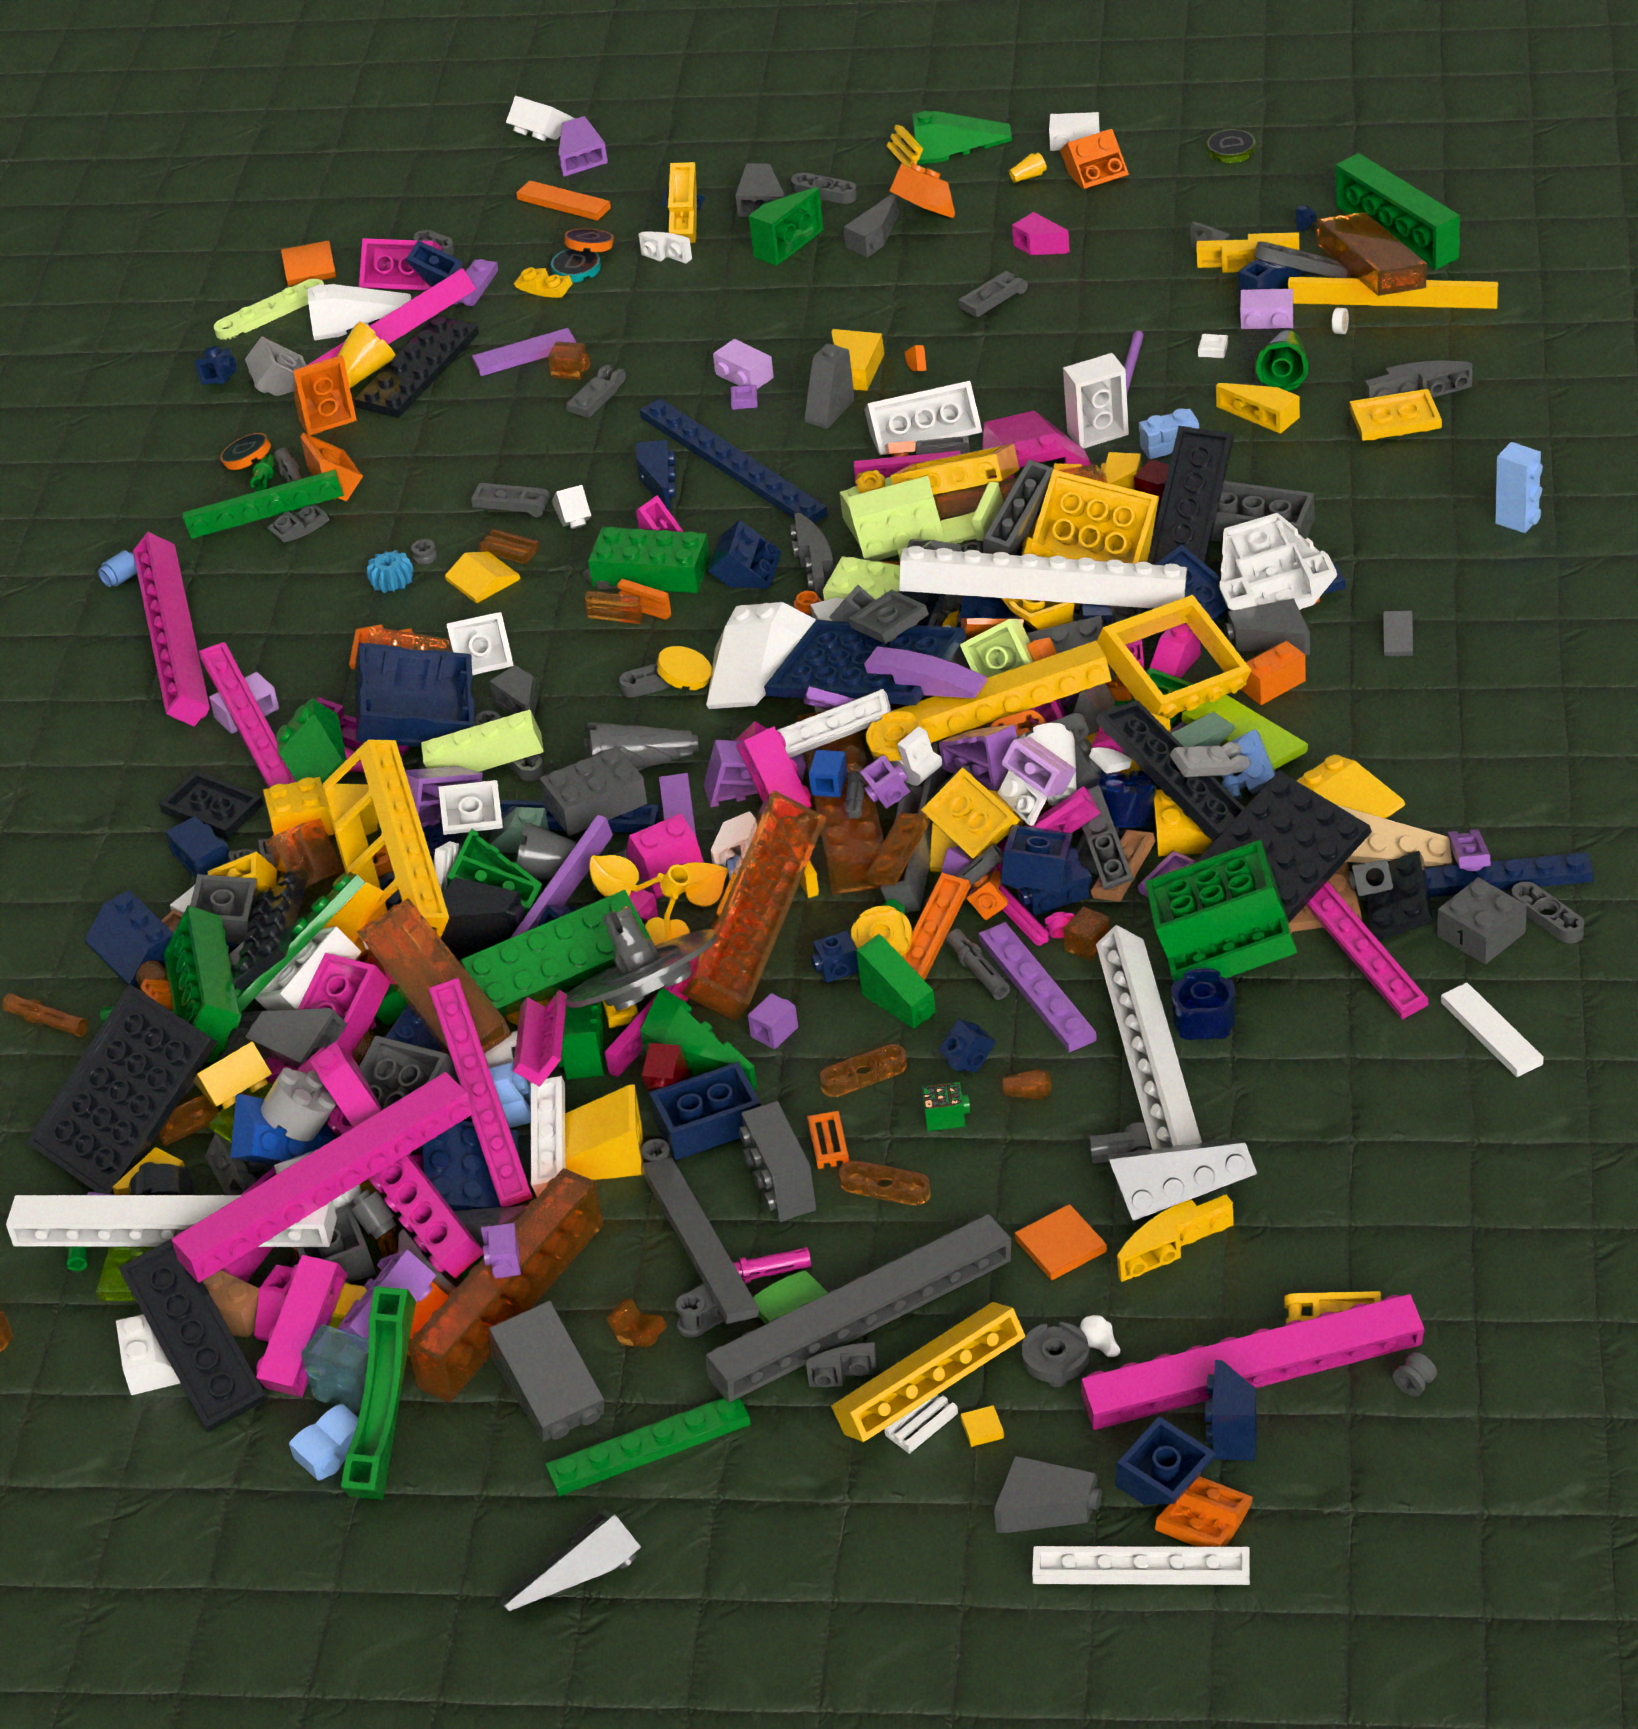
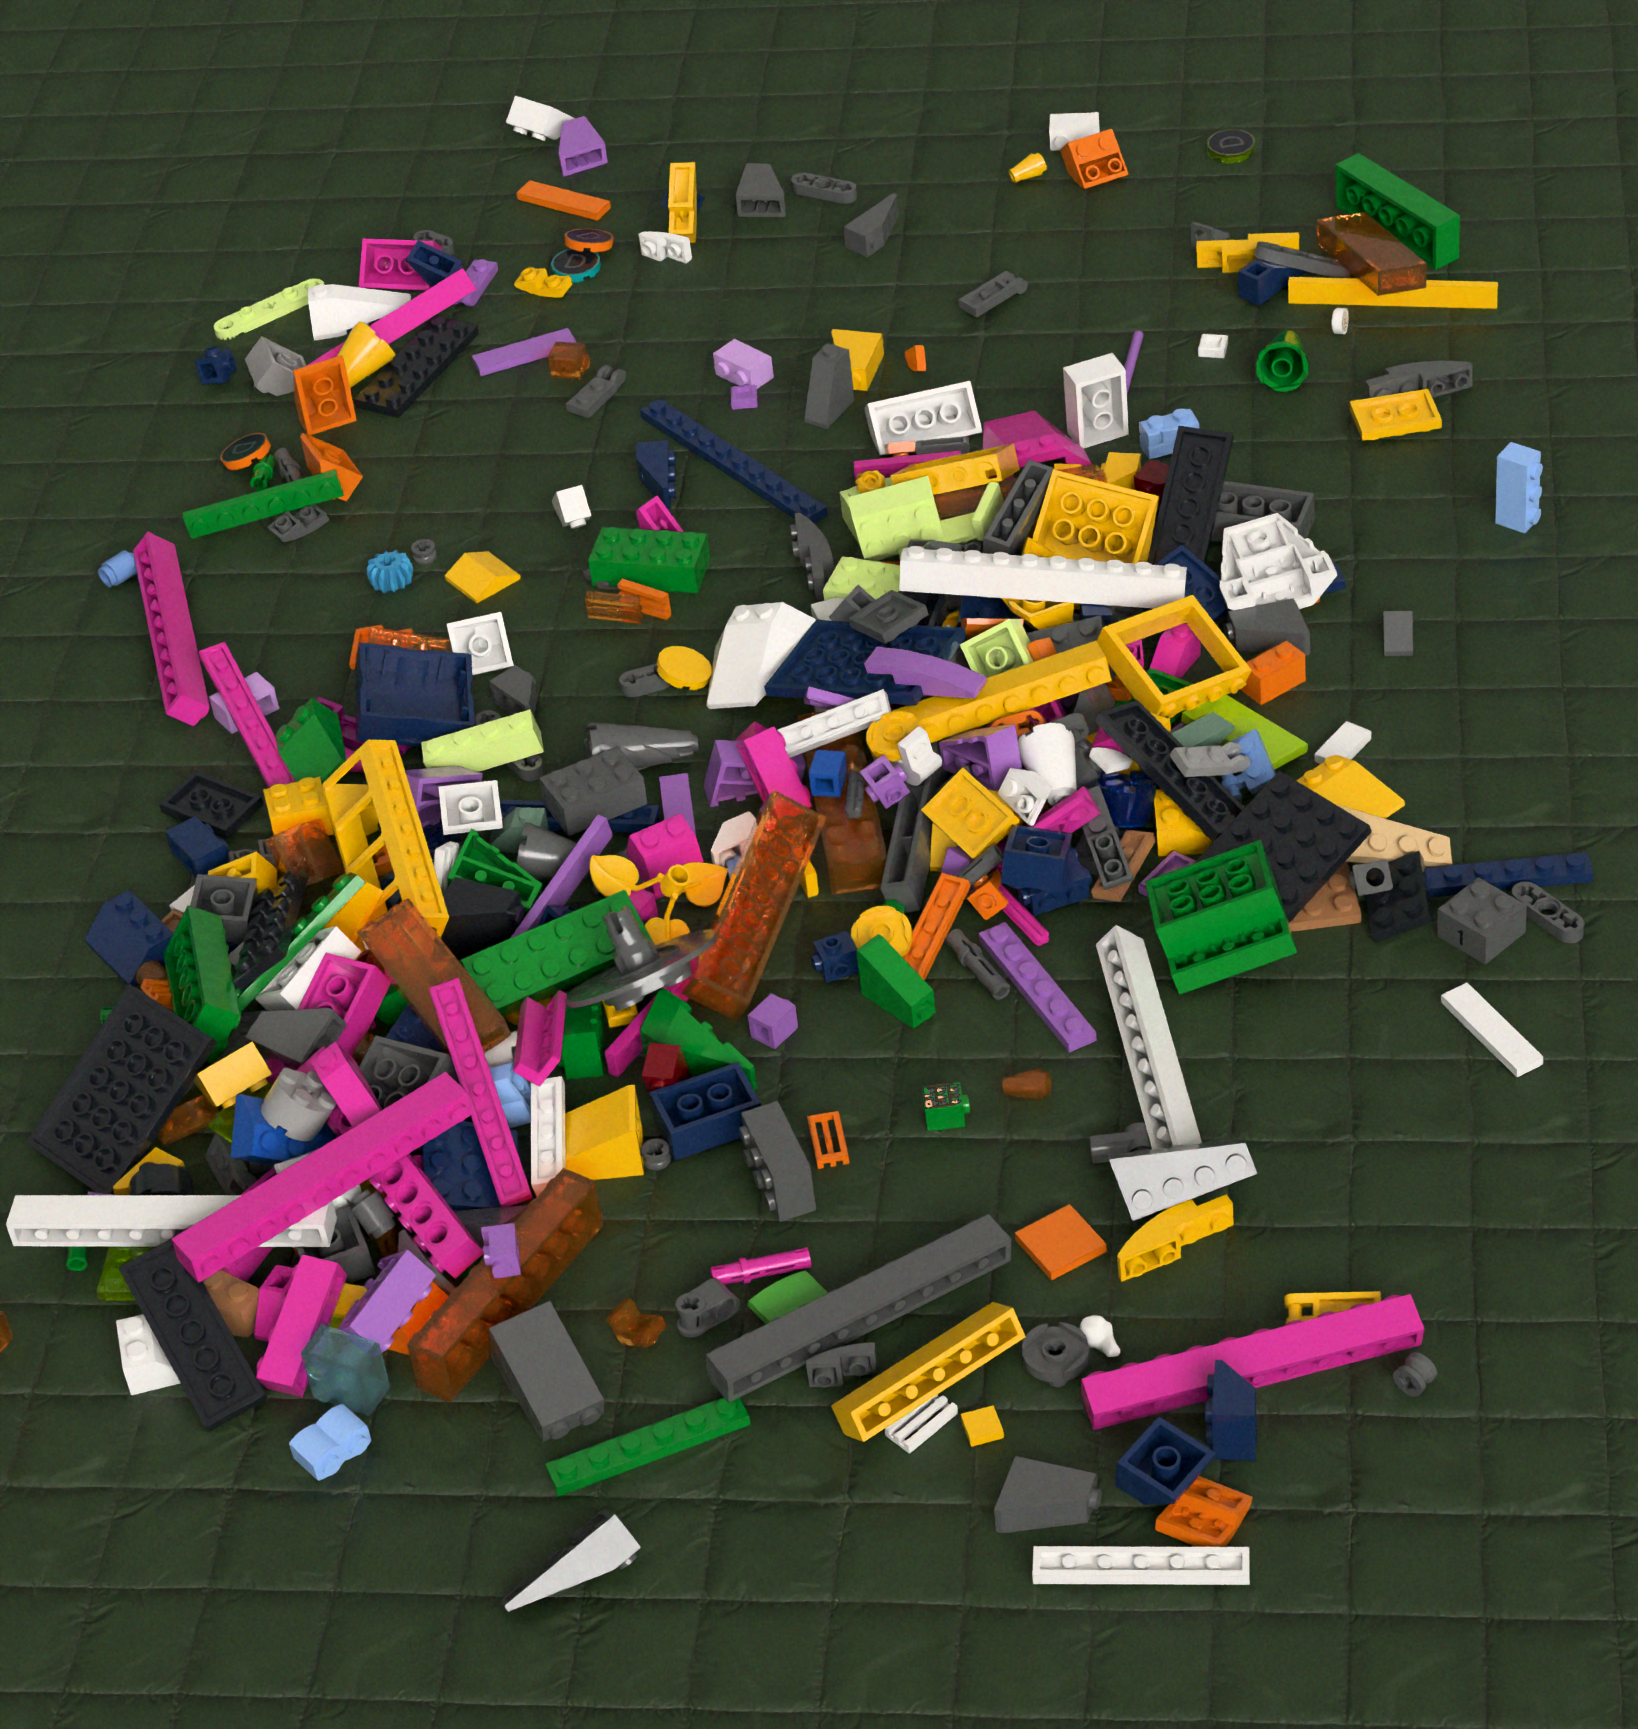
(34, 1011): clear orange pin -> none
(308, 262): orange slope -> none
(372, 1441): green arch -> none
(509, 546): clear orange tile -> none
(511, 498): dark grey plate -> none
(700, 1241): dark grey tile -> none
(744, 558): dark blue slope -> none
(785, 225): green slope -> none
(804, 601): orange plate -> none
(845, 1084): clear orange beam -> none
(856, 1175): clear orange beam -> none
(897, 849): clear orange plate -> none
(903, 151): yellow tile -> none
(923, 189): orange slope -> none
(949, 134): green wedge -> none
(966, 1046): dark blue brick -> none
(1038, 766): lavender brick -> none
(1040, 236): dark pink slope -> none
(1057, 922): dark pink plate -> none
(1084, 932): clear orange brick -> none
(1203, 1005): clear blue brick -> none
(1260, 404): yellow slope -> none
(1266, 308): lavender brick -> none
(1305, 217): dark blue tile -> none
(1344, 742): none -> white tile
(1367, 952): dark pink tile -> none
(1469, 850): medium lavender plate -> none

